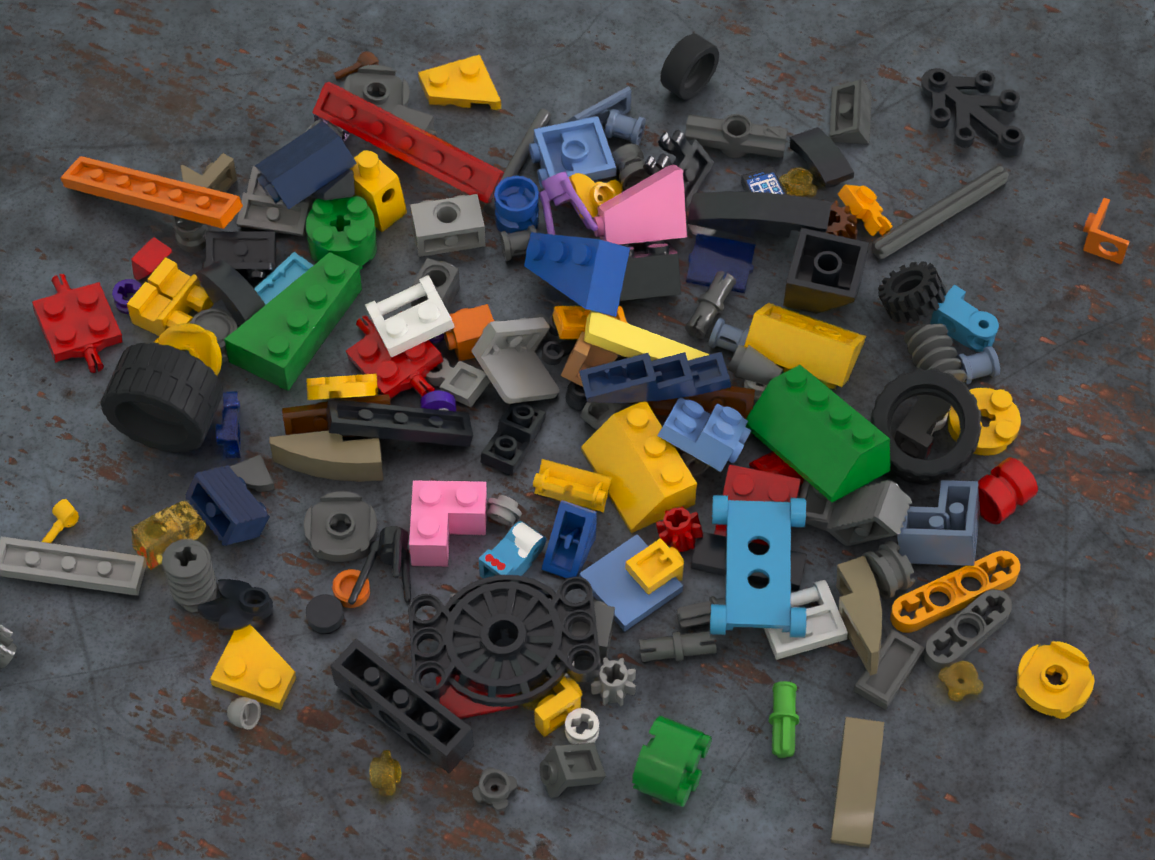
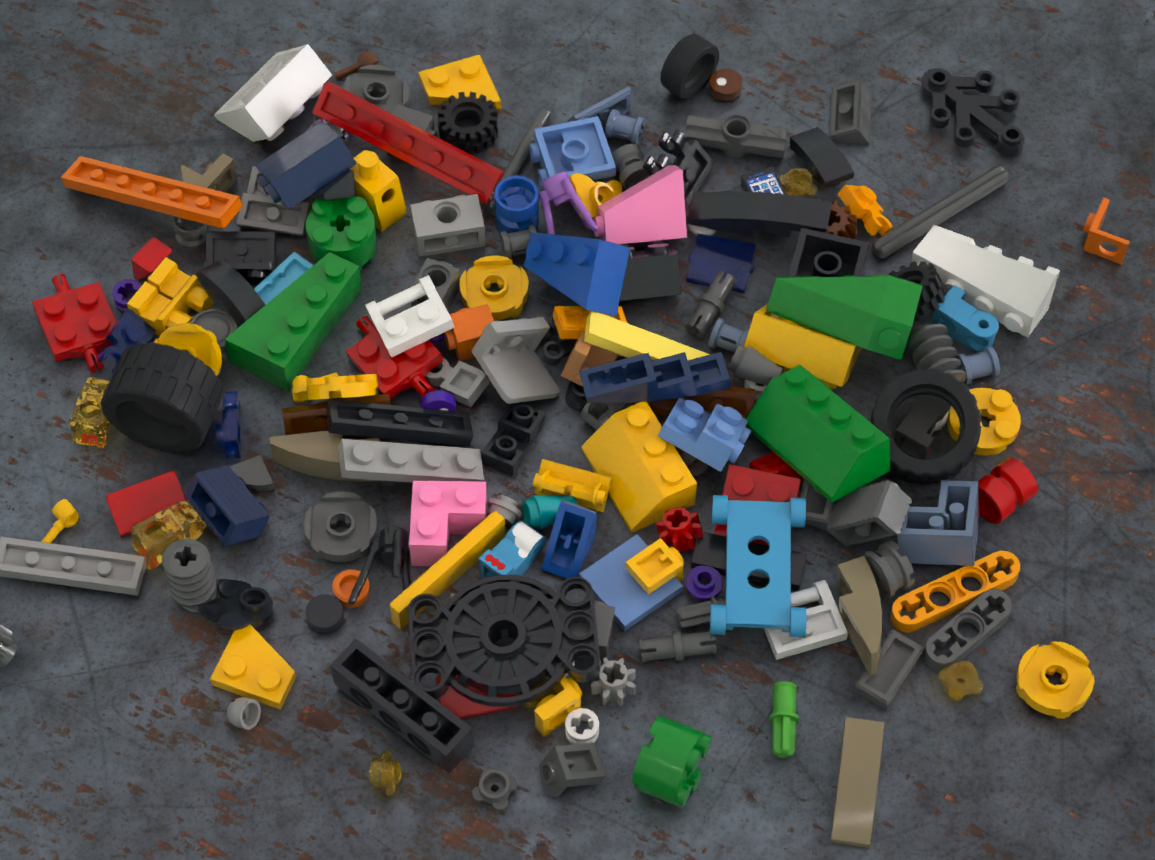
(87, 419): none -> clear yellow leg
(126, 332): none -> clear blue plate
(143, 500): none -> red slope
(275, 94): none -> white slope
(299, 388): none -> yellow hand
(408, 462): none -> light grey plate
(450, 566): none -> yellow tile
(468, 108): none -> black tyre
(499, 270): none -> yellow plate
(541, 510): none -> teal cone
(703, 592): none -> dark purple plate
(725, 84): none -> reddish brown tile
(858, 310): none -> green wedge
(992, 282): none -> white wedge

